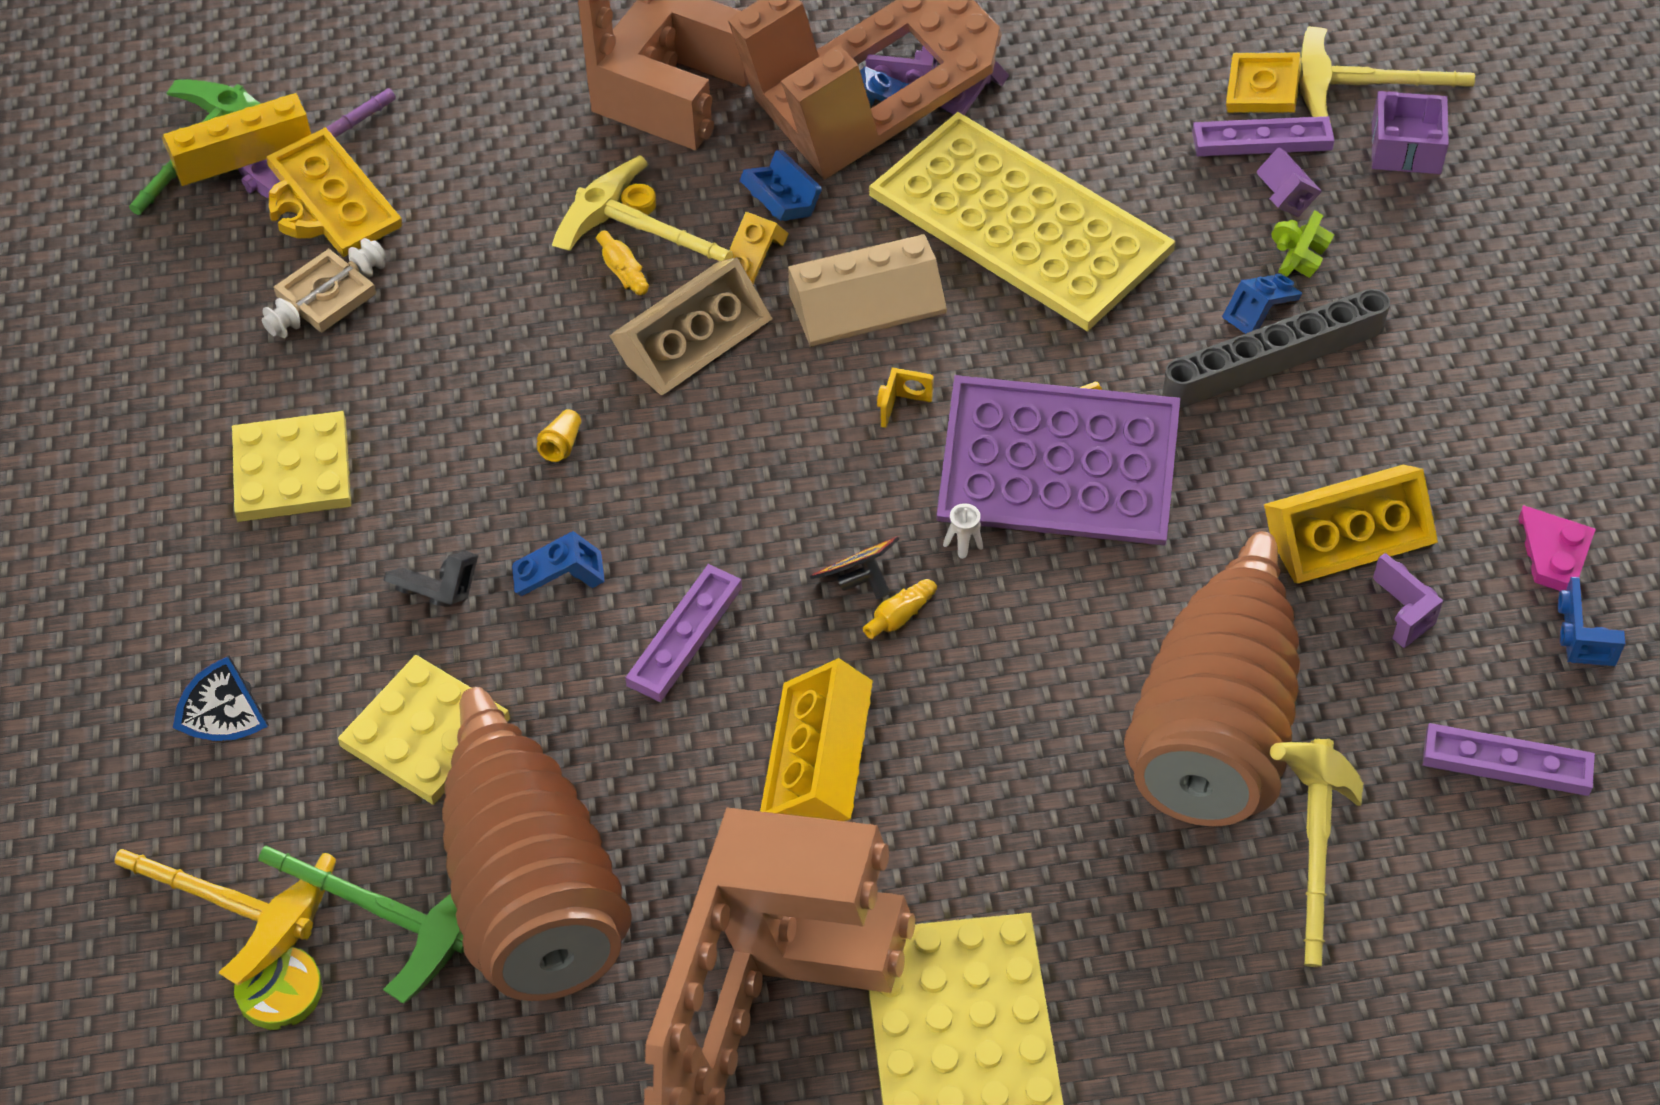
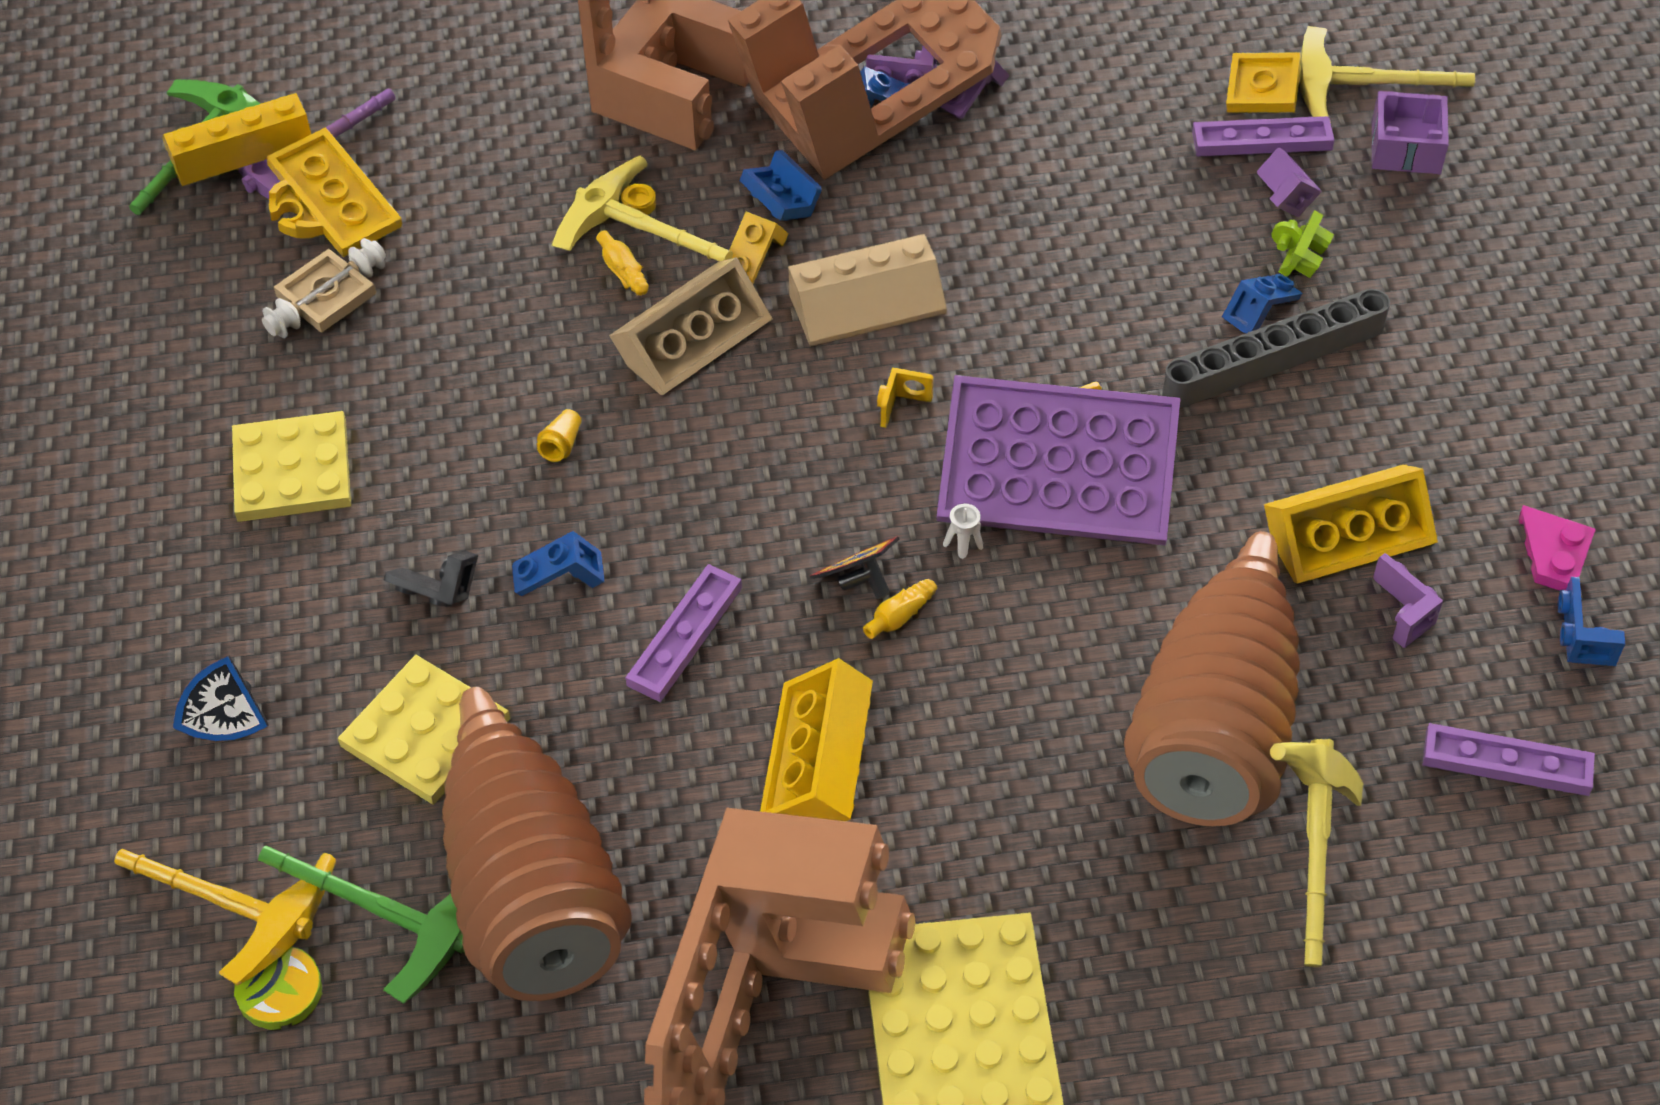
(1022, 220): light yellow plate -> none

